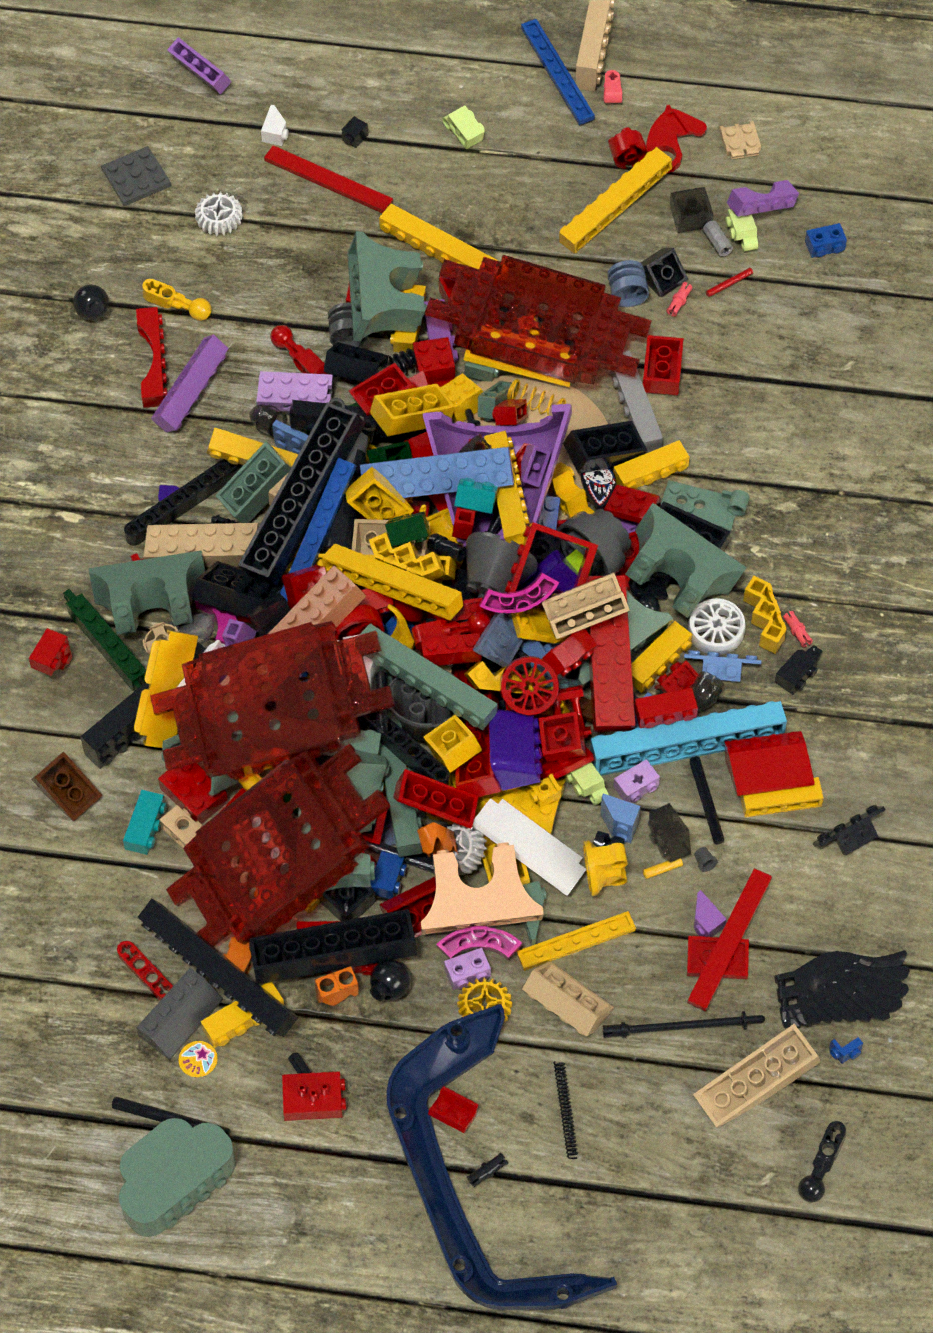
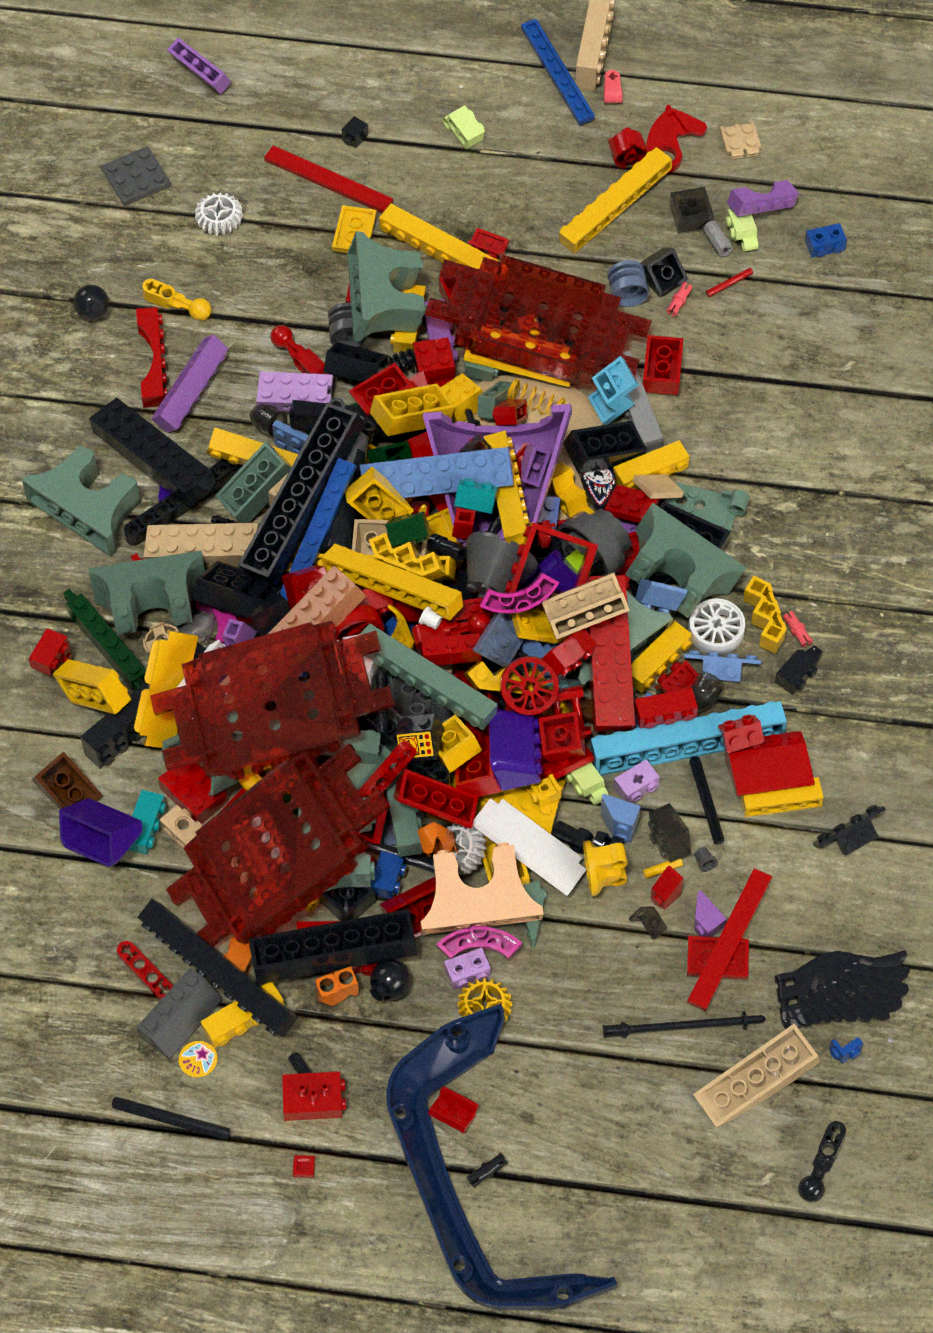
(87, 512): none -> sand green piece
(92, 686): none -> yellow brick
(98, 831): none -> dark purple windscreen
(152, 452): none -> black brick
(172, 1173): sand green brick -> none
(274, 128): white slope -> none
(303, 1166): none -> red tile
(350, 221): none -> yellow plate
(388, 774): none -> red beam
(423, 733): none -> black slope
(430, 618): none -> white piece
(489, 243): none -> red bracket
(542, 538): none -> red bracket
(566, 1109): black piece -> none
(567, 998): tan slope -> none
(571, 836): none -> black piece
(576, 940): yellow tile -> none
(613, 390): none -> medium azure bracket
(651, 920): none -> clear smoke bracket
(658, 486): none -> tan tile
(660, 595): none -> medium blue slope
(667, 888): none -> red slope
(741, 733): none -> red bracket

